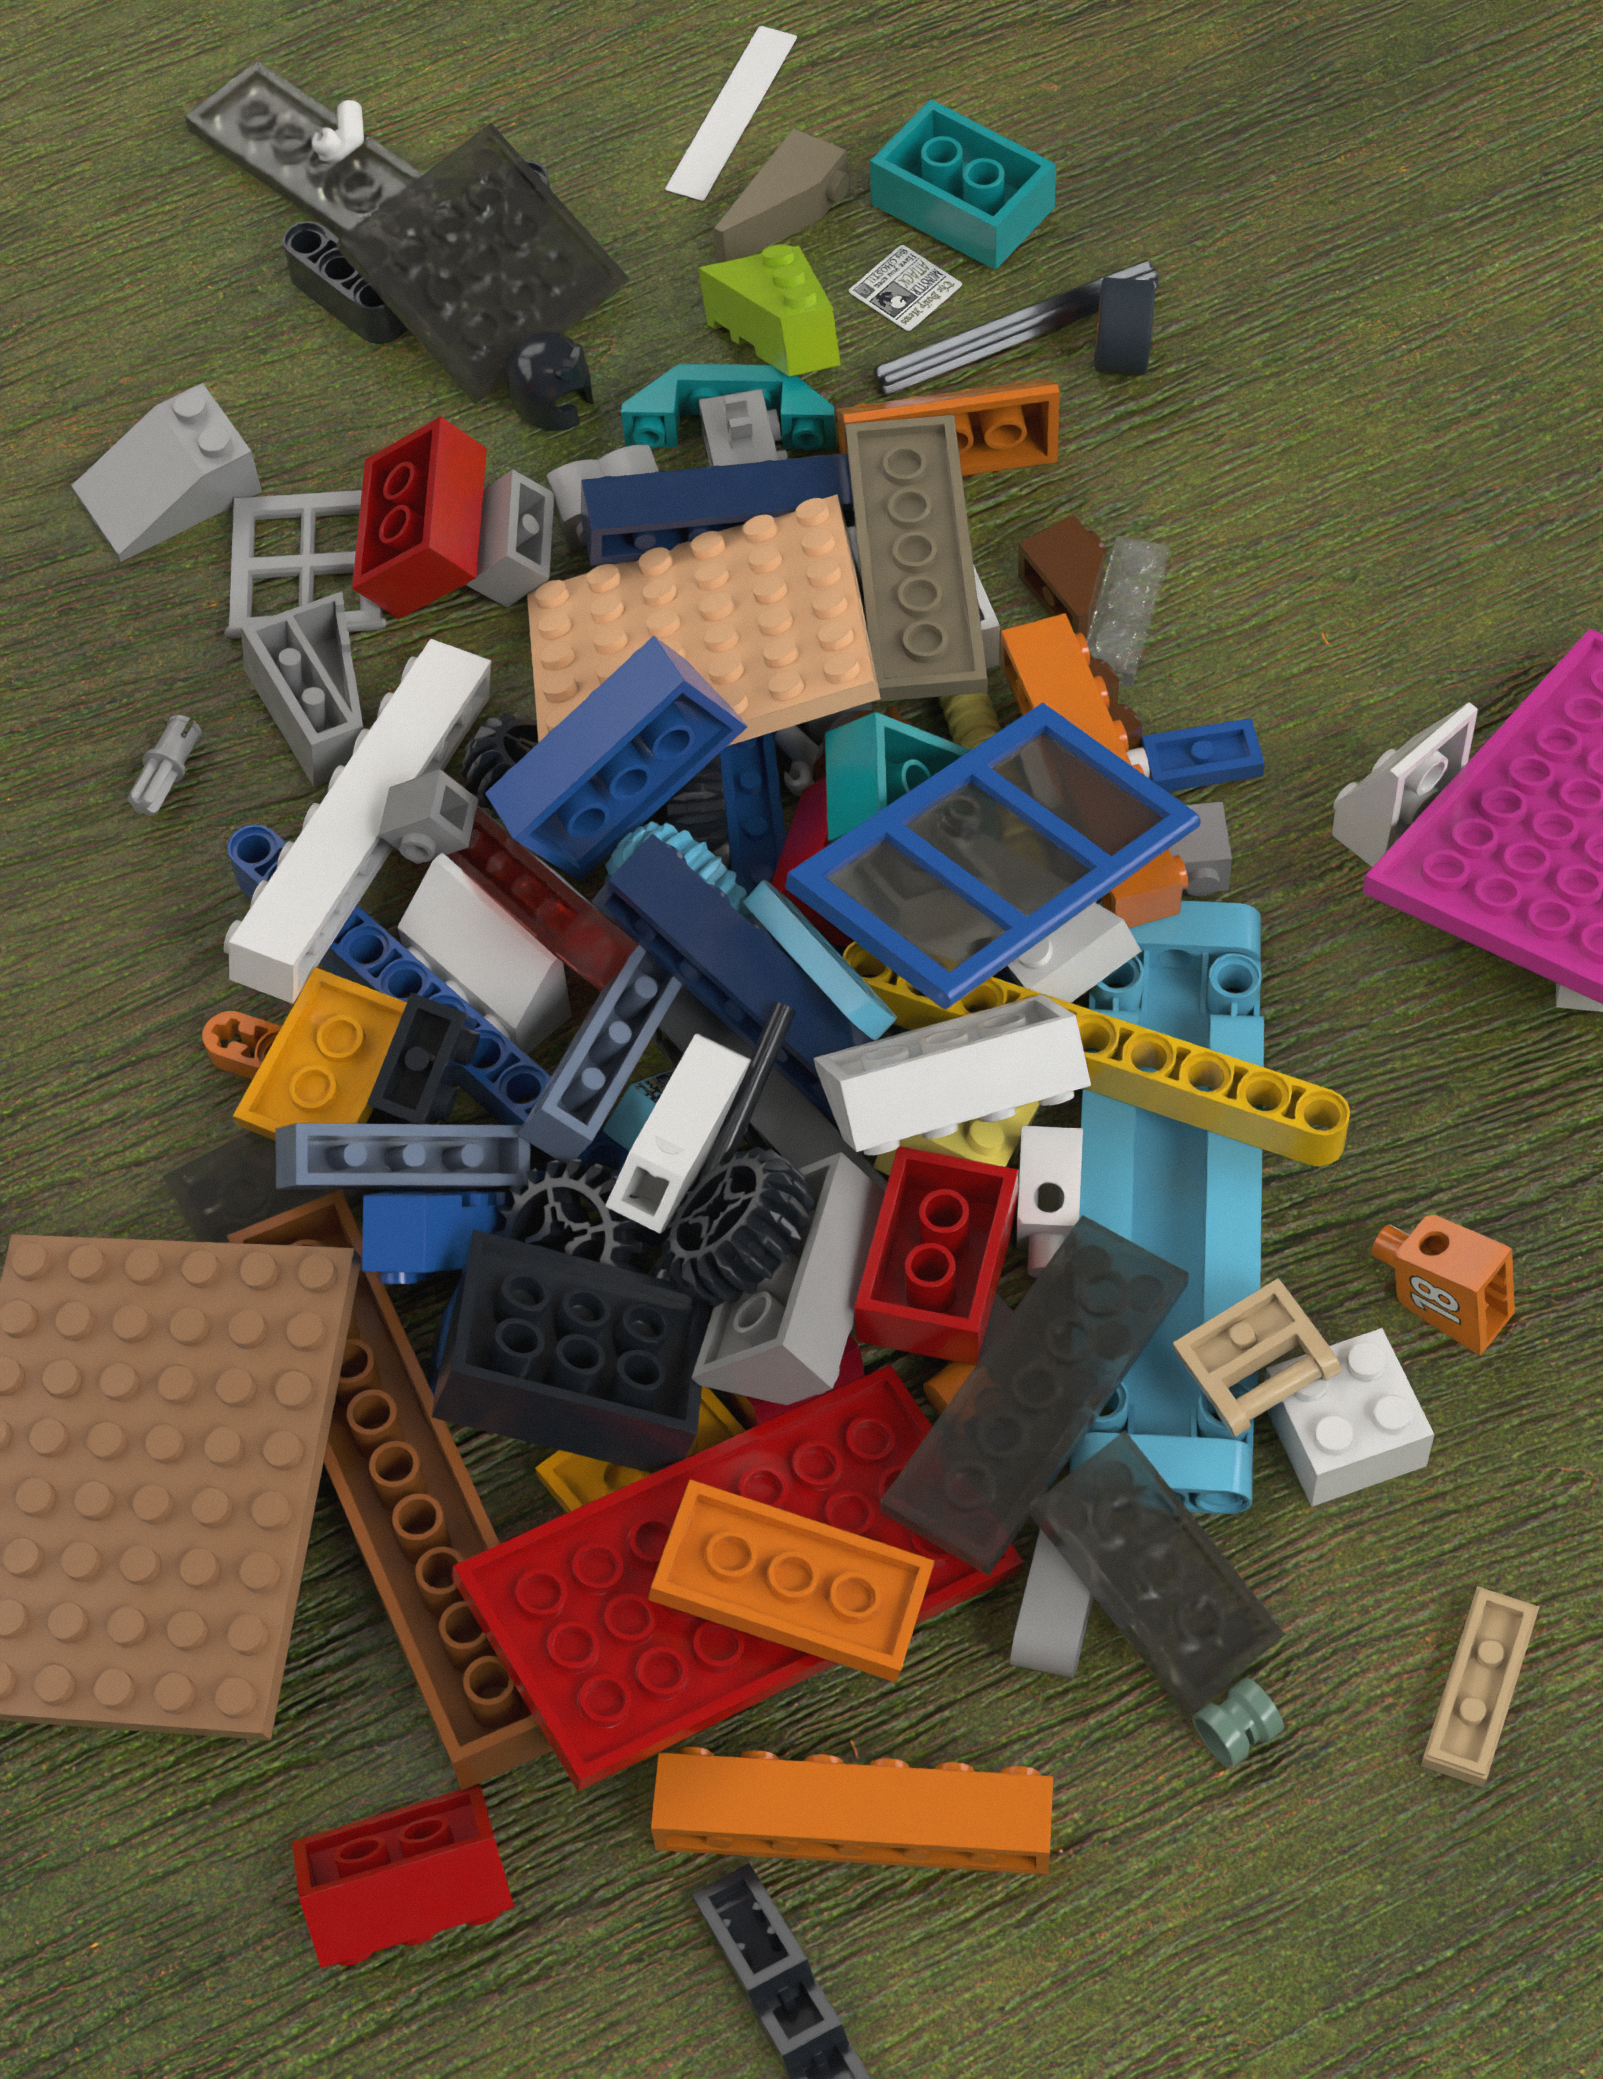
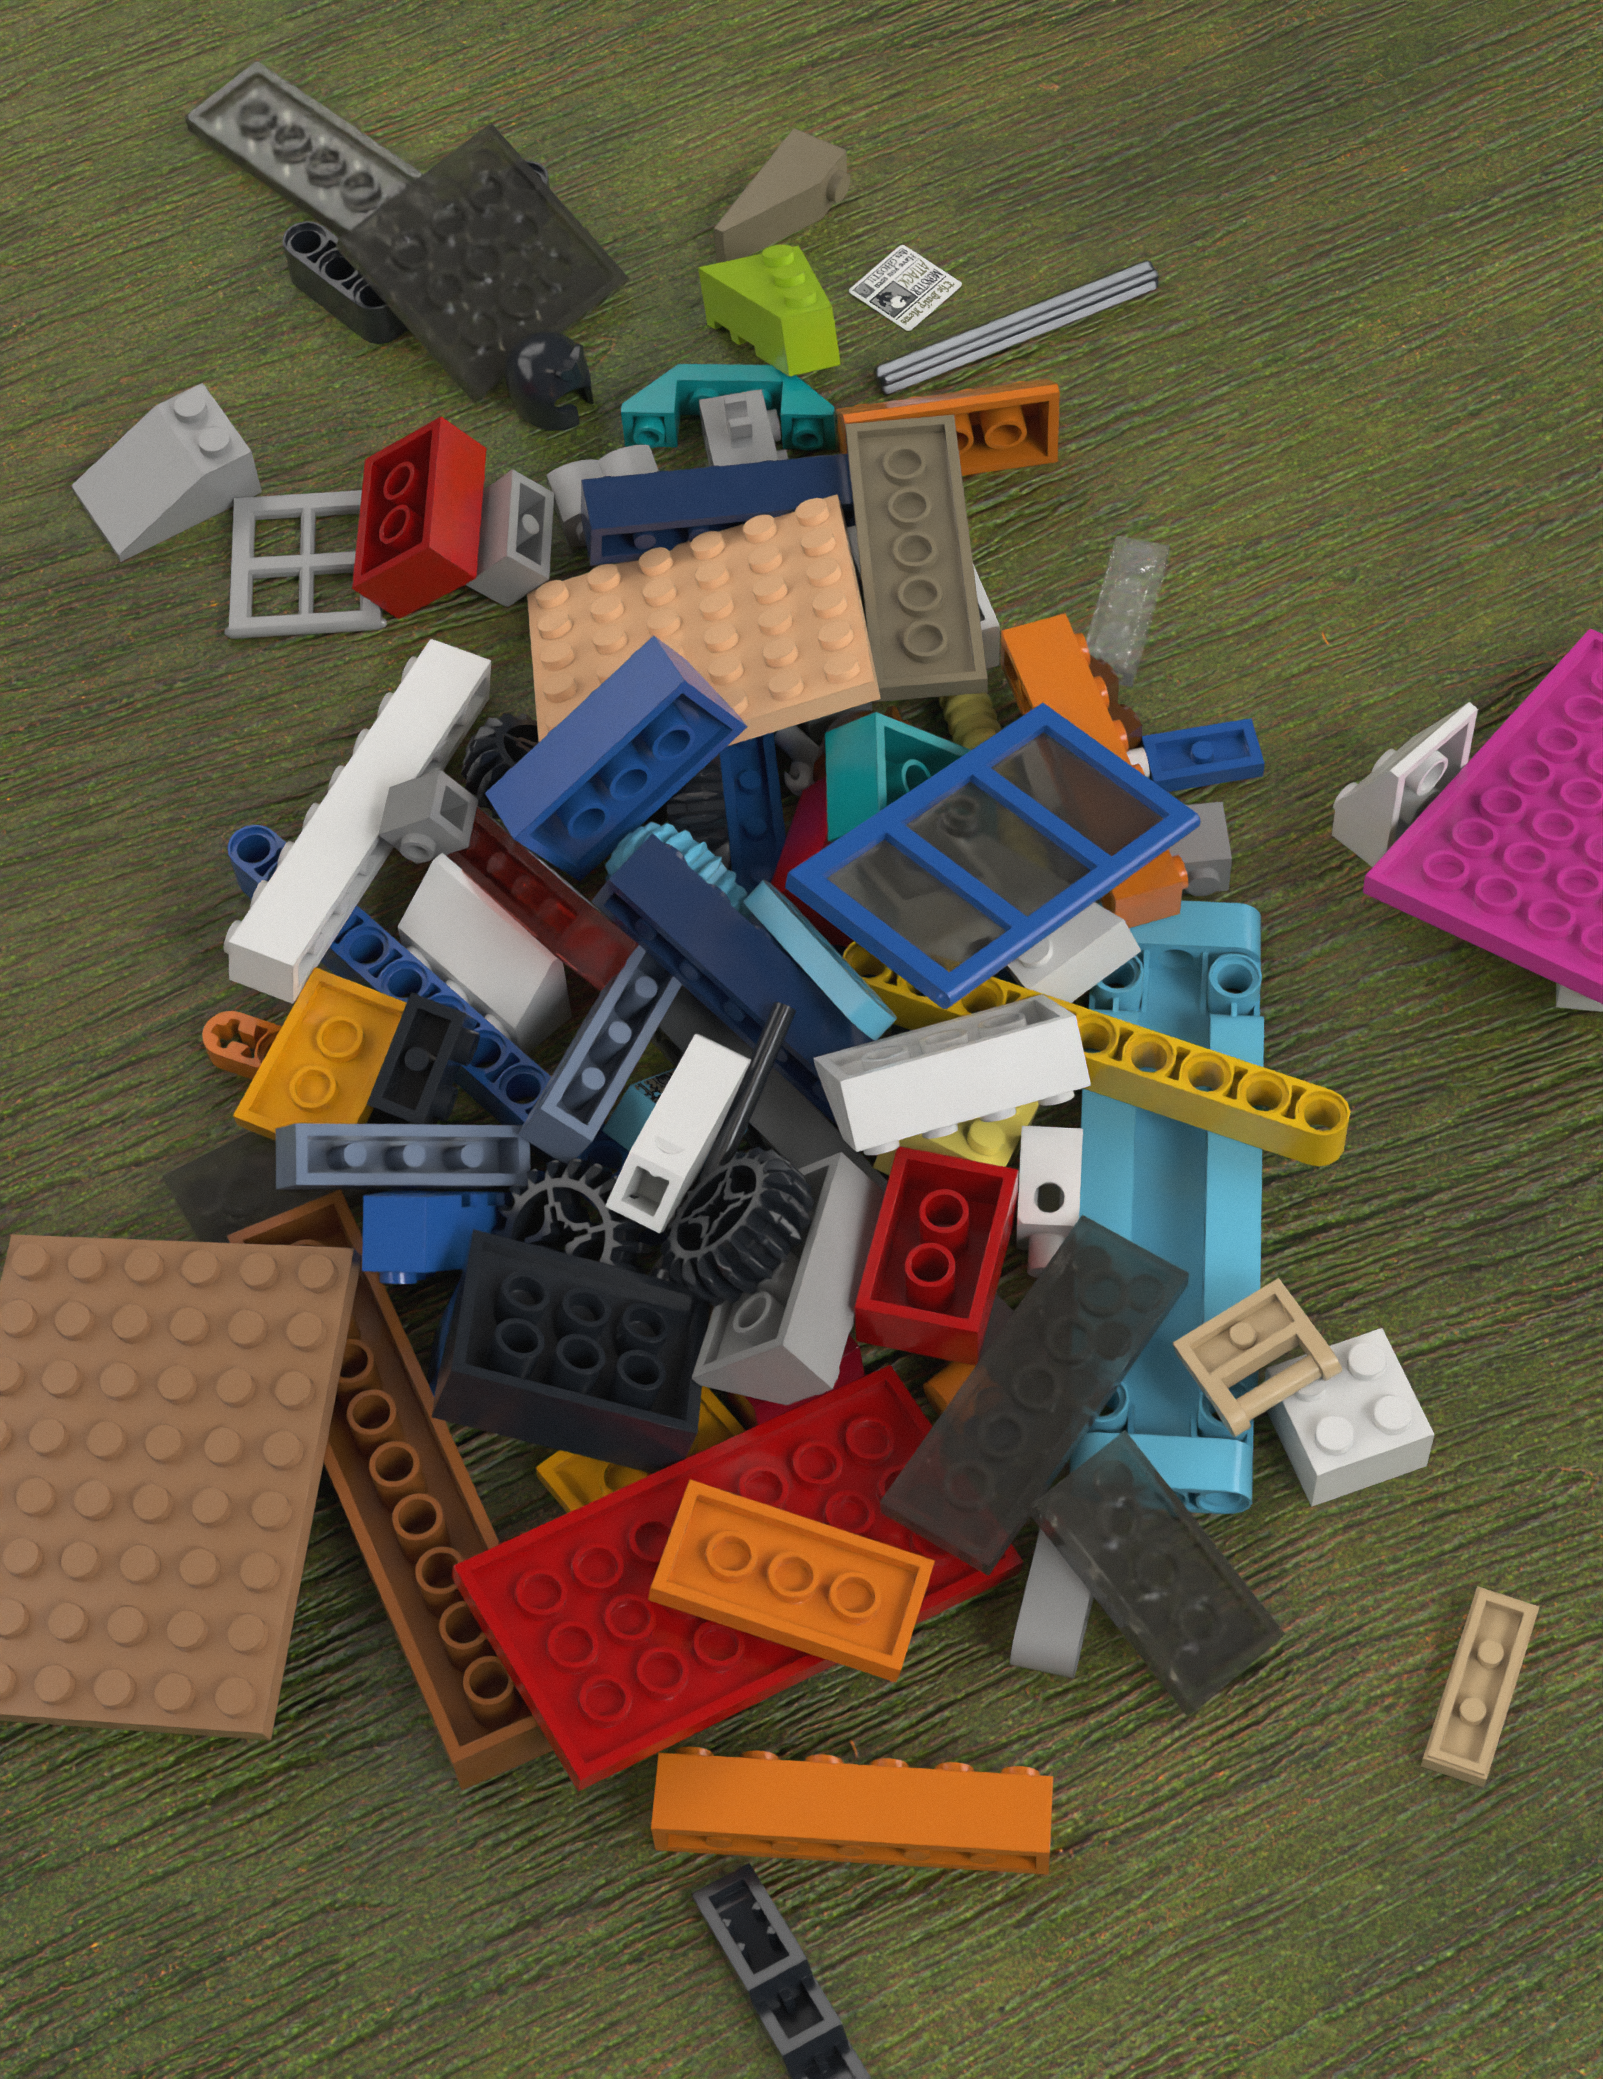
(163, 766): light grey axle -> none
(307, 682): light grey wedge -> none
(349, 136): white arm -> none
(400, 1877): red slope -> none
(731, 113): white sticker -> none
(963, 184): teal brick -> none
(1064, 571): reddish brown slope -> none
(1124, 326): black wheel -> none
(1238, 1723): sand green wheel -> none
(1451, 1278): orange torso -> none

